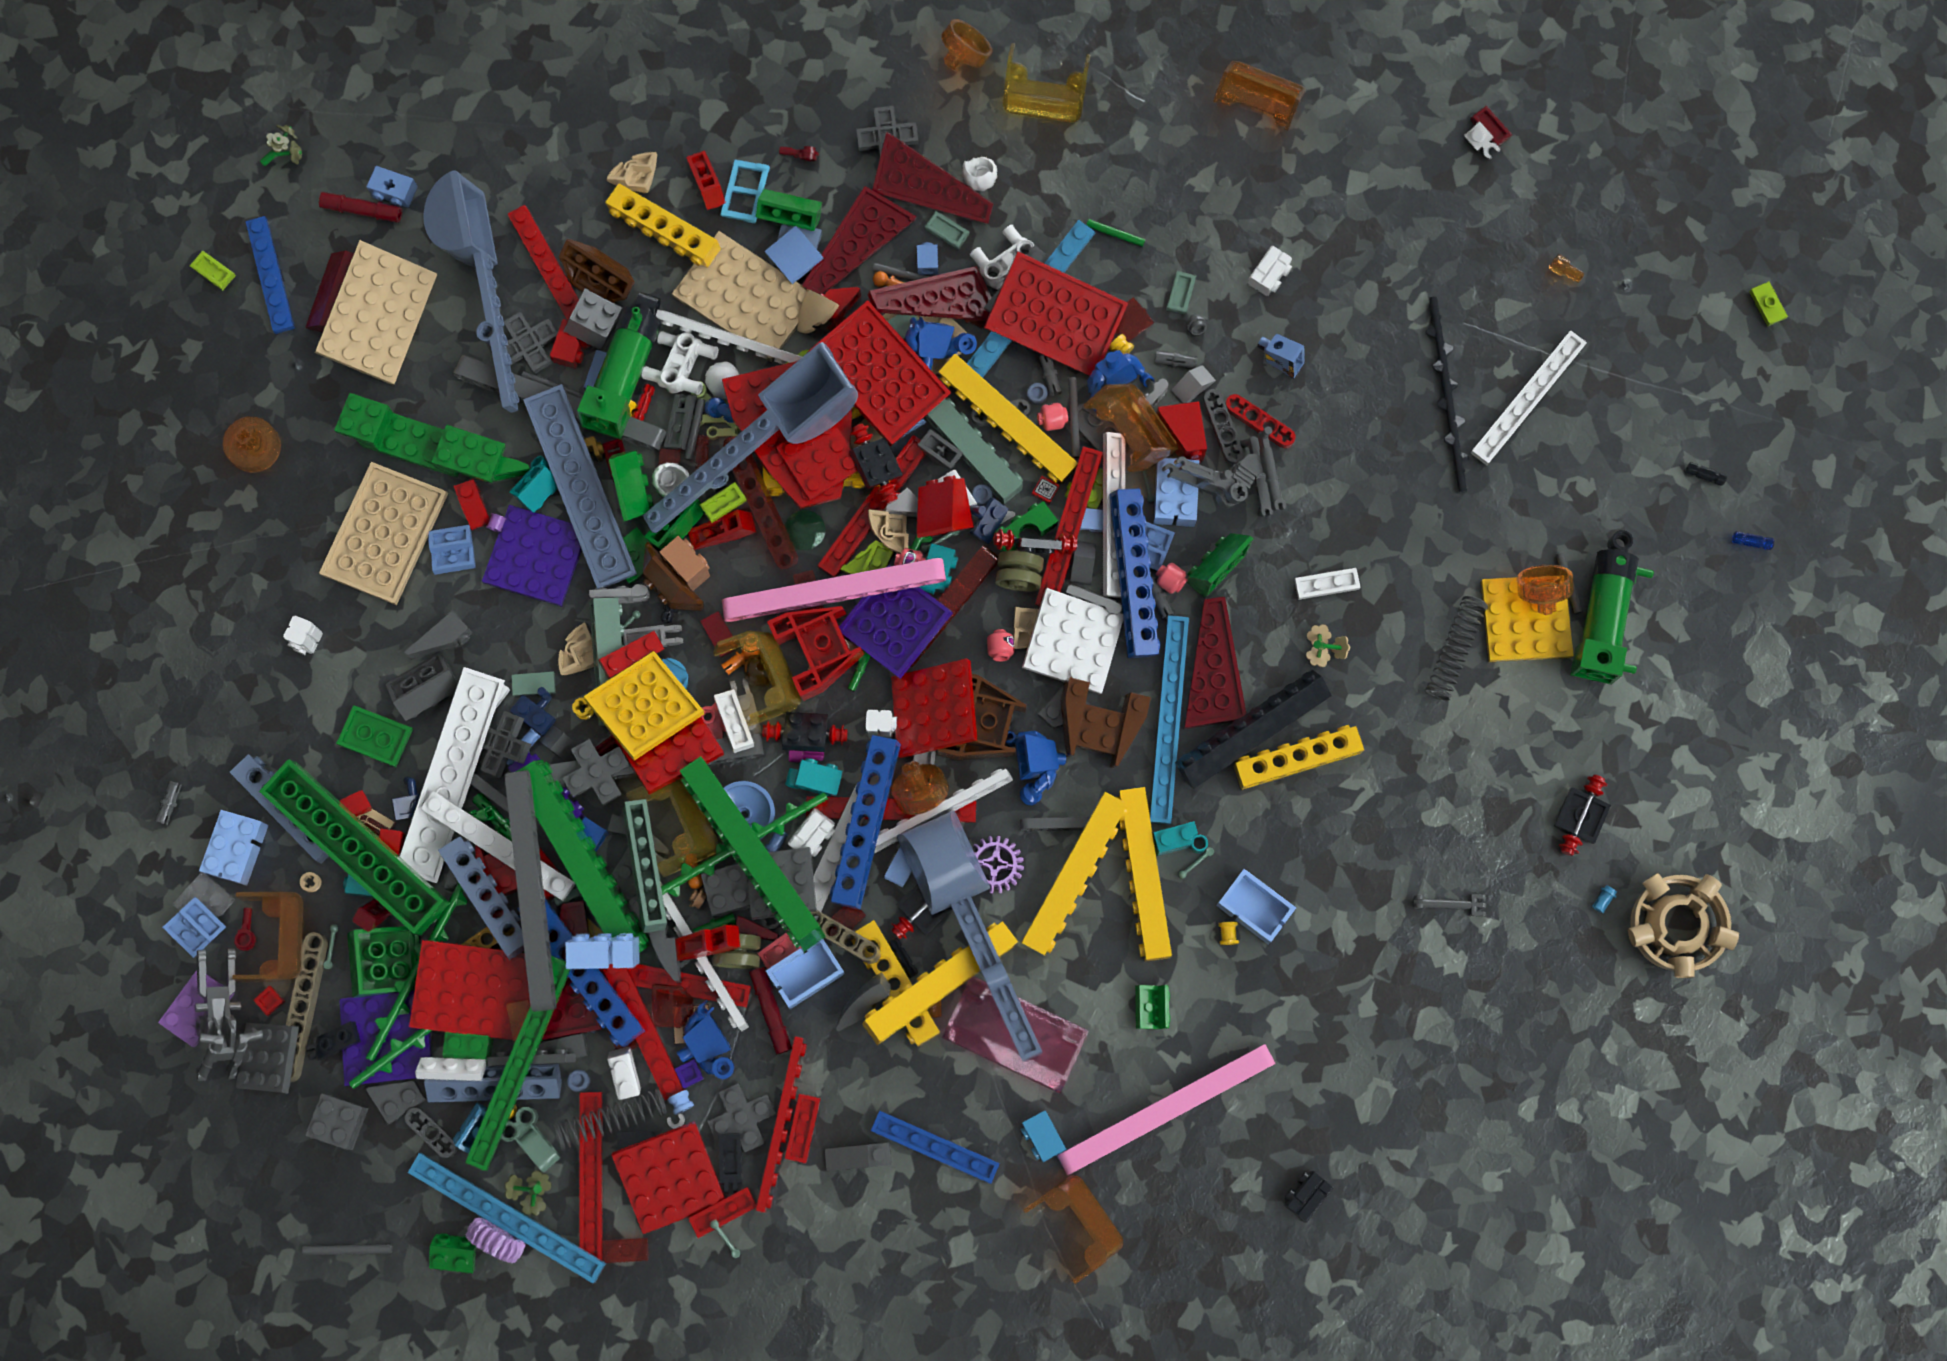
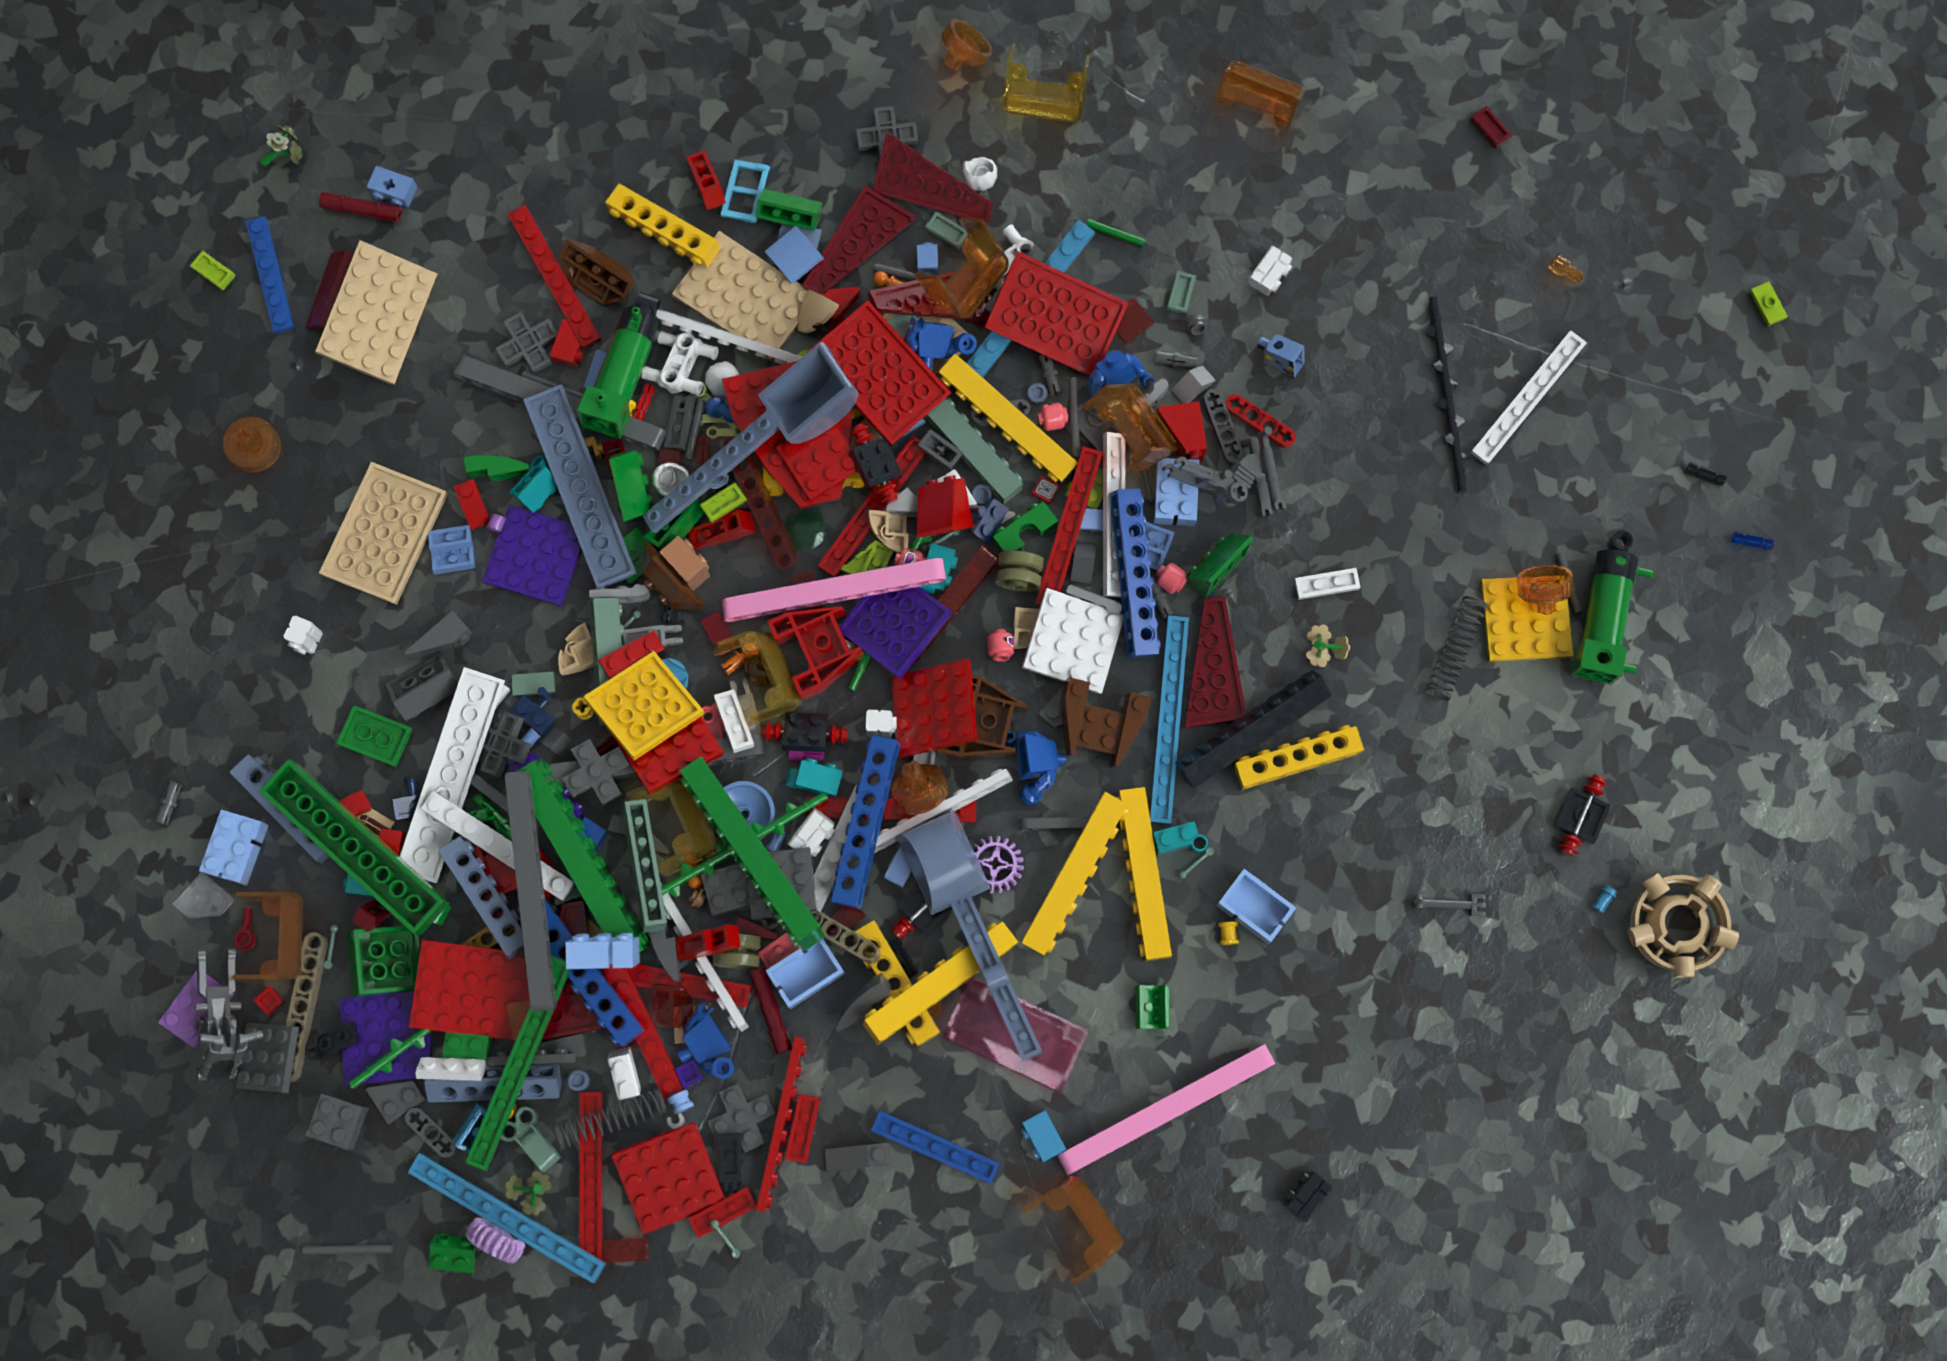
(194, 927): medium blue slope -> none
(304, 884): tan bush -> none
(405, 987): green plant -> none
(438, 449): green bracket -> none
(460, 225): sand blue plate -> none
(592, 319): dark grey brick -> none
(635, 173): tan brick -> none
(725, 920): green pin -> none
(808, 153): dark red plate -> none
(975, 277): none -> clear orange windscreen
(1028, 545): plate -> none
(1121, 344): yellow wheel -> none
(1480, 138): white plate -> none

